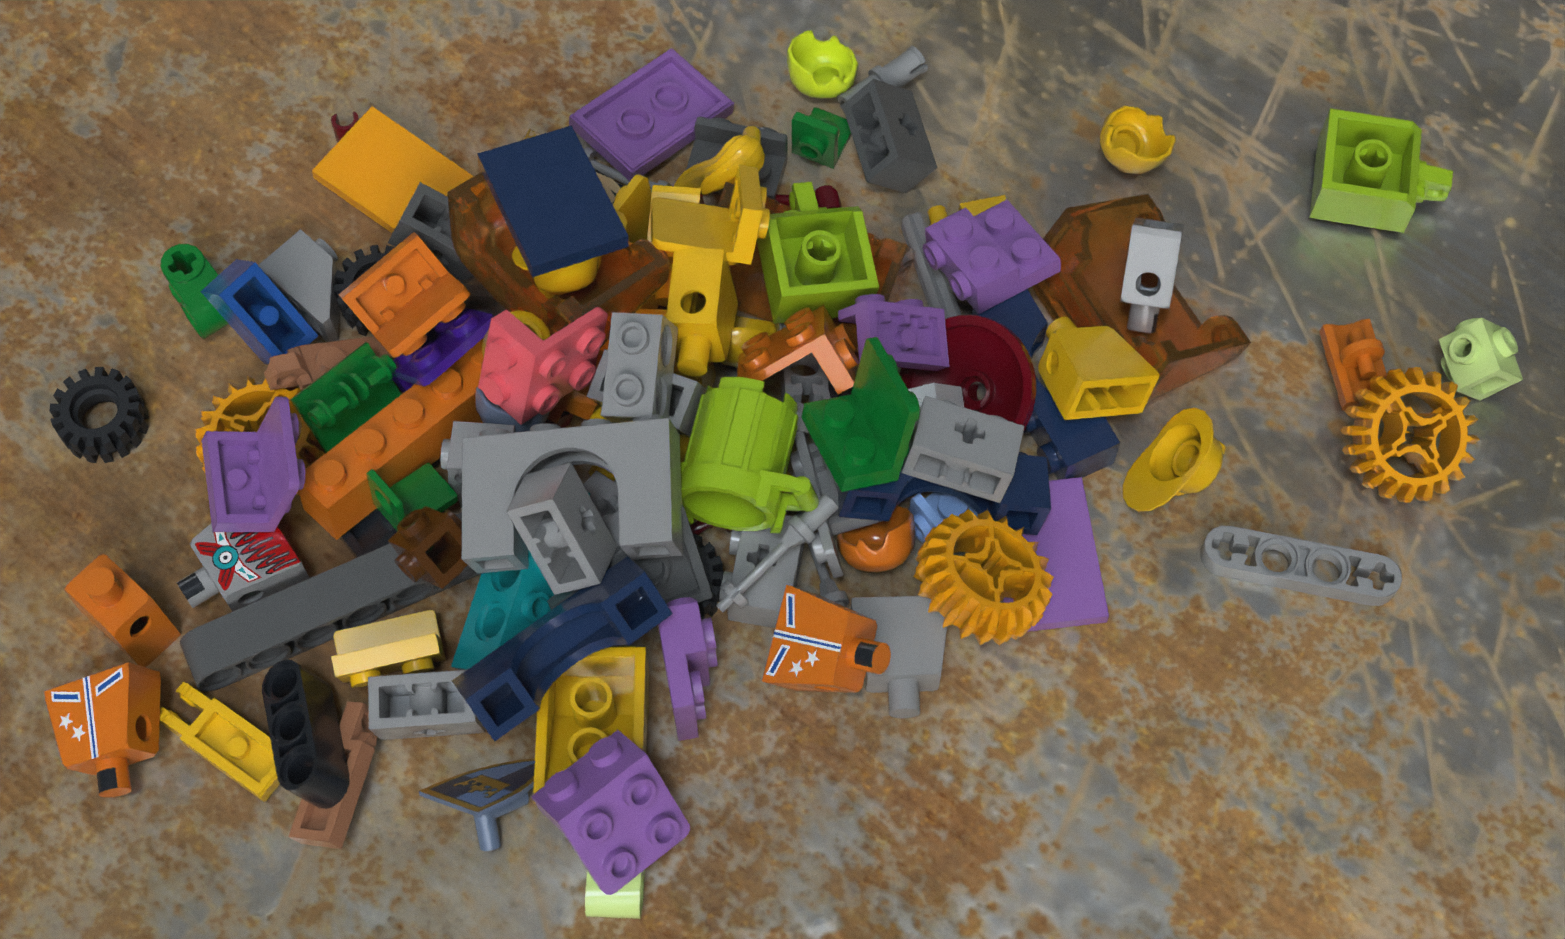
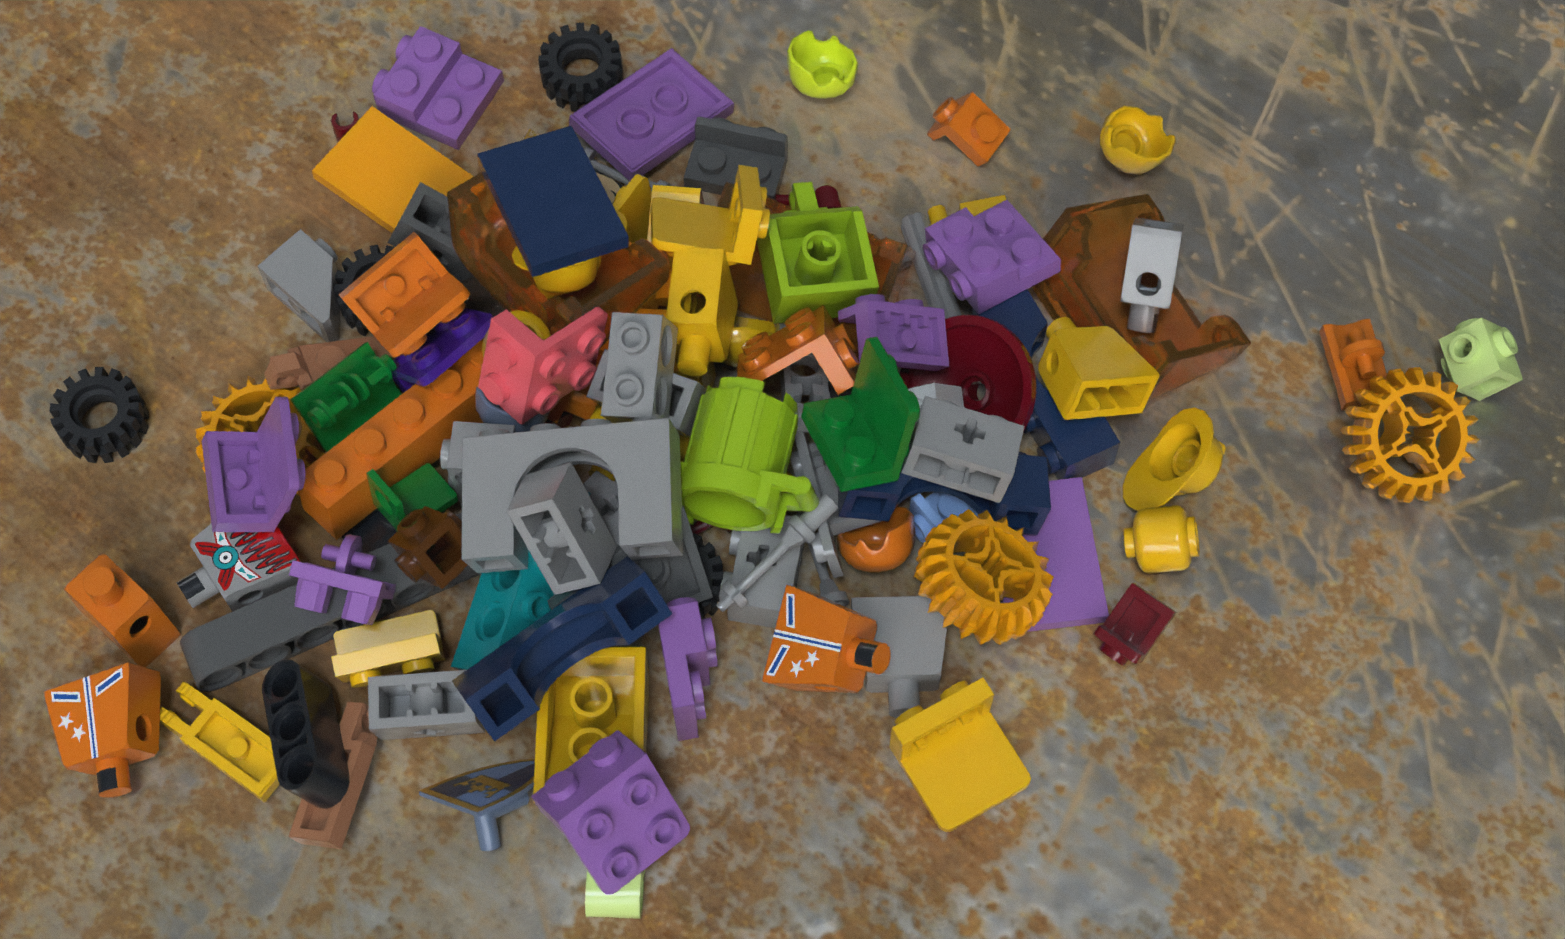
(186, 287): green piece -> none
(258, 310): blue brick -> none
(363, 594): none -> medium lavender hips
(435, 88): none -> medium lavender plate
(576, 46): none -> black tyre
(722, 168): yellow piece -> none
(817, 136): green bracket -> none
(889, 136): dark grey brick -> none
(896, 72): light grey pin -> none
(958, 755): none -> yellow bracket
(970, 127): none -> orange bracket
(1133, 626): none -> dark red bracket
(1162, 539): none -> yellow head
(1300, 557): light grey beam -> none
(1372, 172): lime hinge -> none

